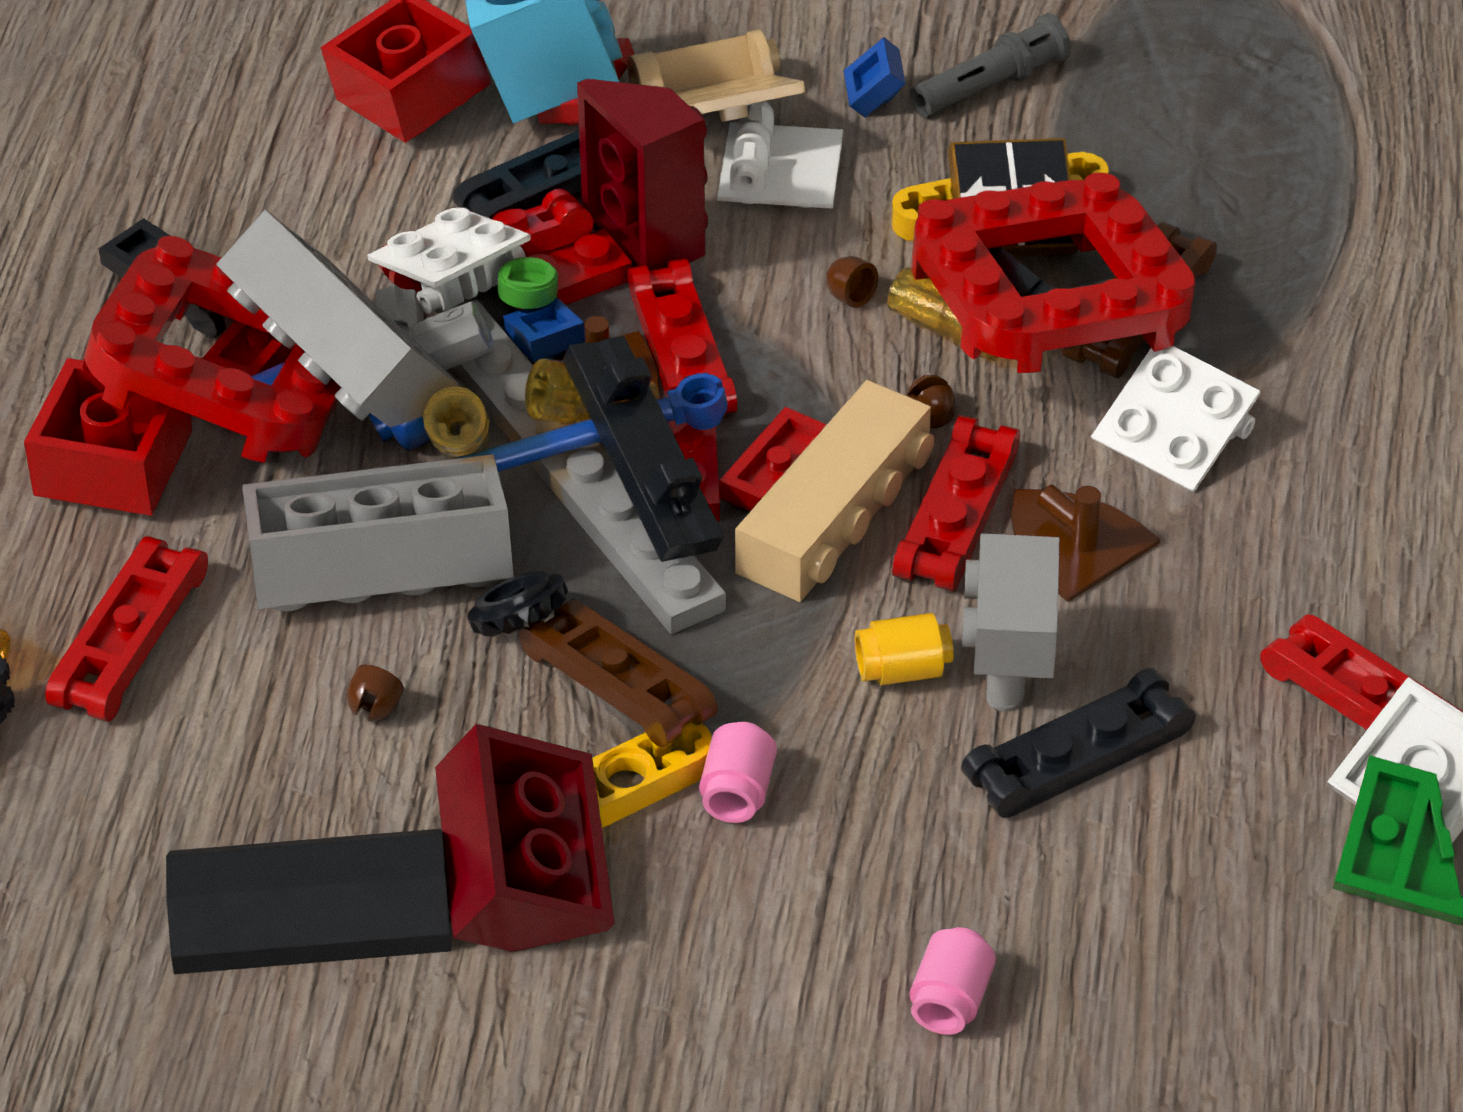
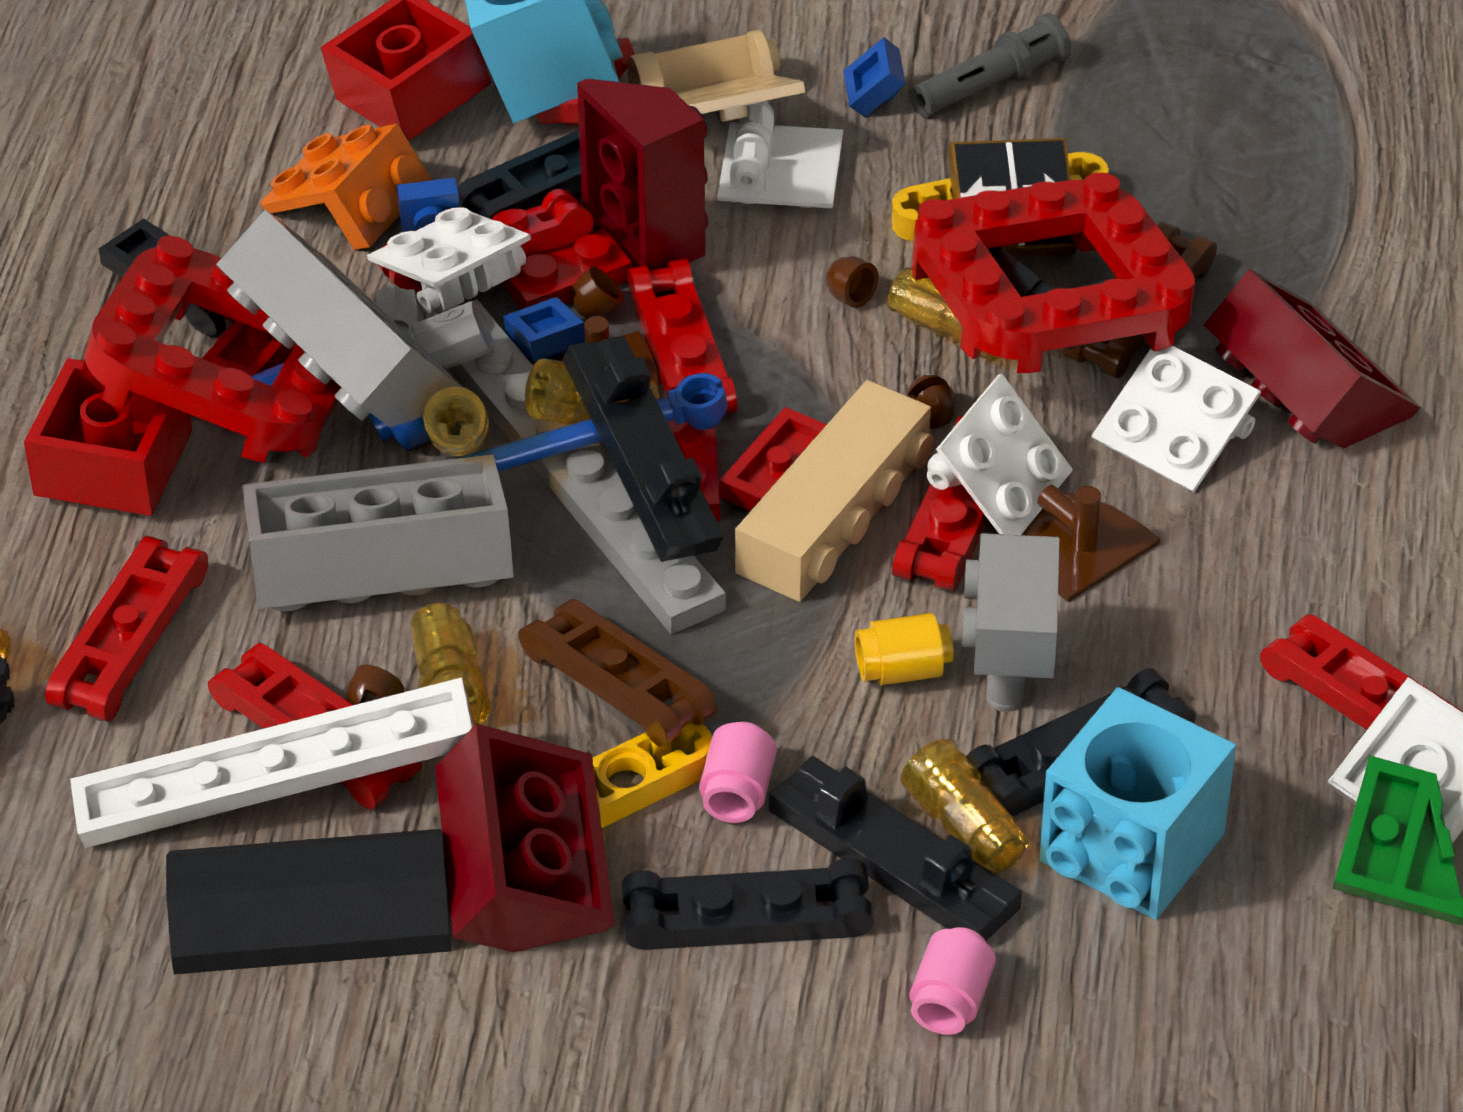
(270, 763): none -> white plate
(290, 695): none -> red plate
(353, 178): none -> orange bracket
(424, 200): none -> blue plate
(446, 652): none -> clear yellow axle
(517, 603): black gear -> none
(527, 283): bright green tile -> none
(595, 293): none -> reddish brown hinge
(747, 907): none -> black plate
(897, 851): none -> black hinge
(952, 791): none -> clear yellow axle
(1000, 459): none -> white hinge
(1136, 802): none -> medium azure brick
(1305, 364): none -> dark red slope

